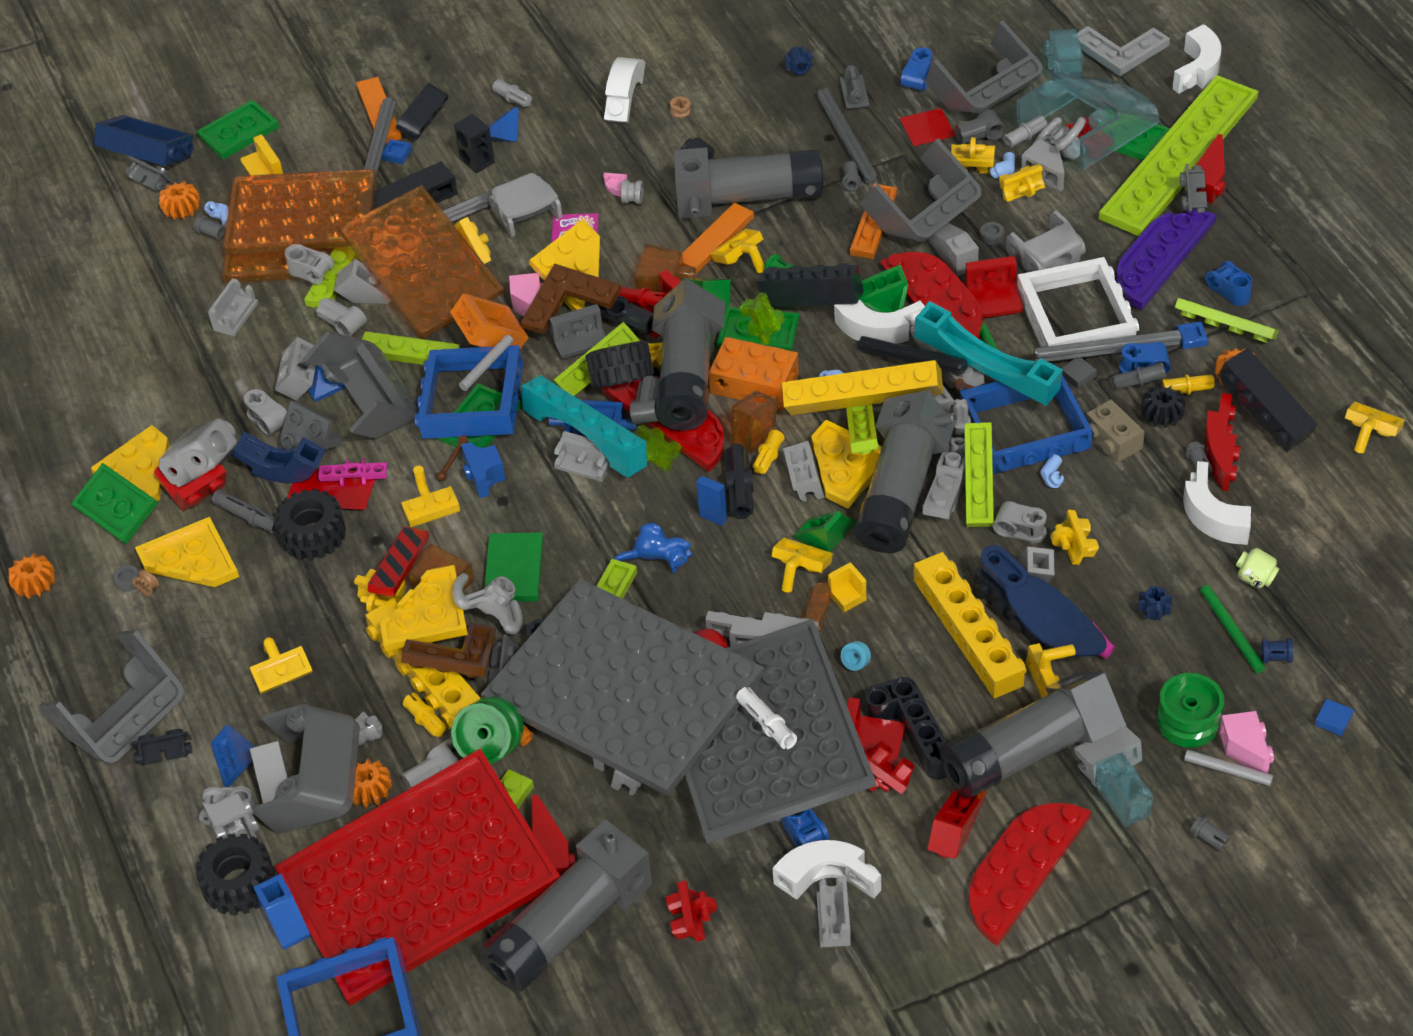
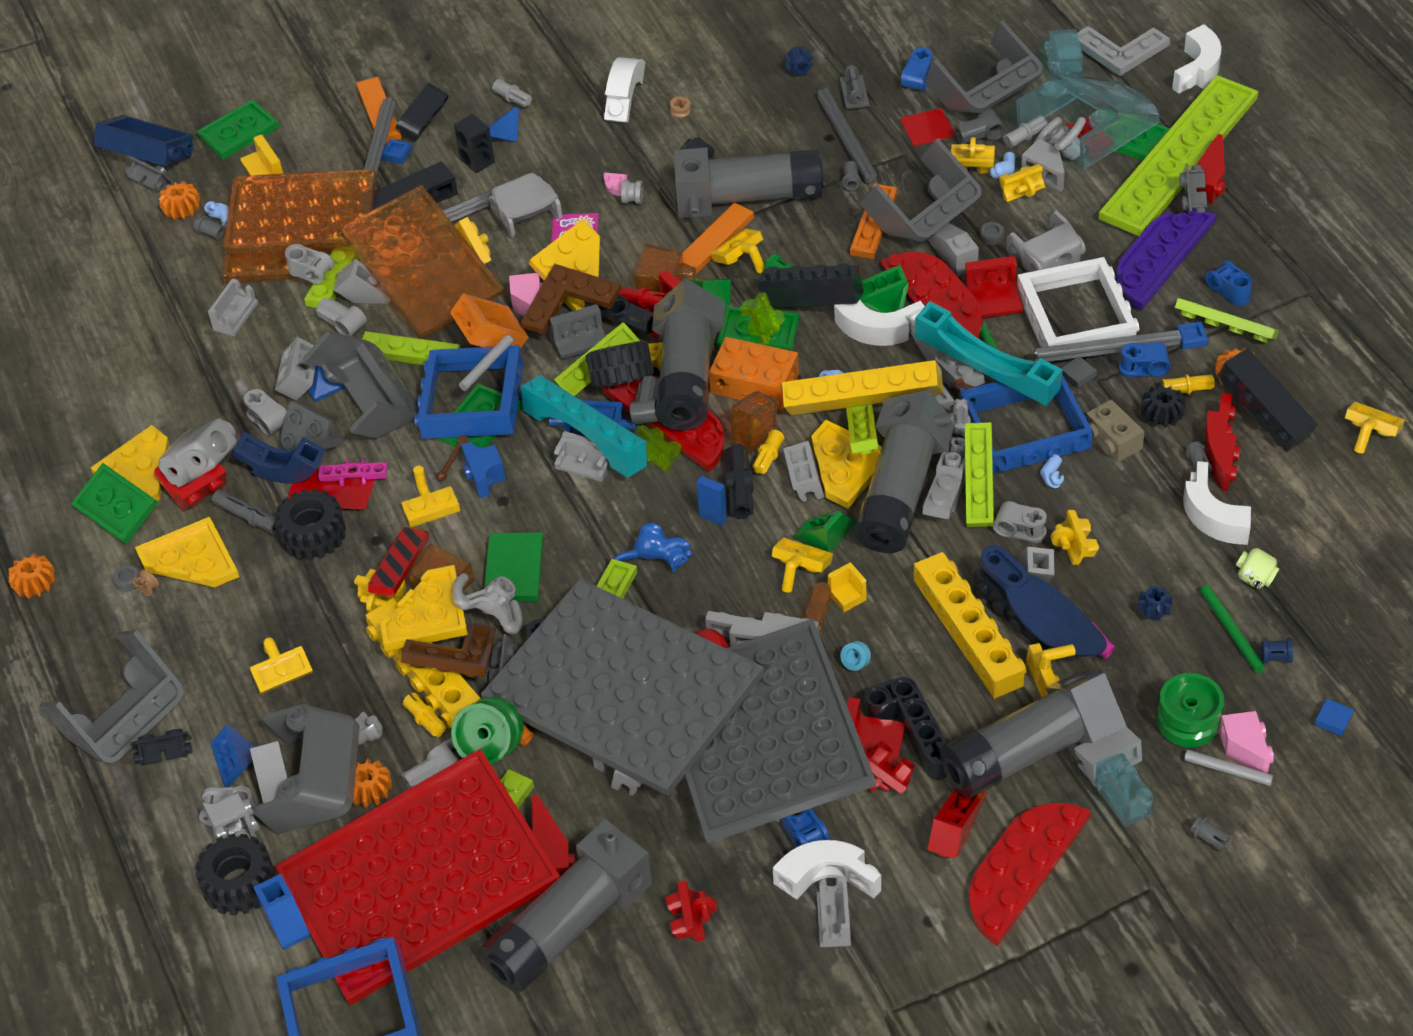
(772, 724): white pin -> none
(911, 354): black axle -> none
(1140, 376): dark grey axle -> none

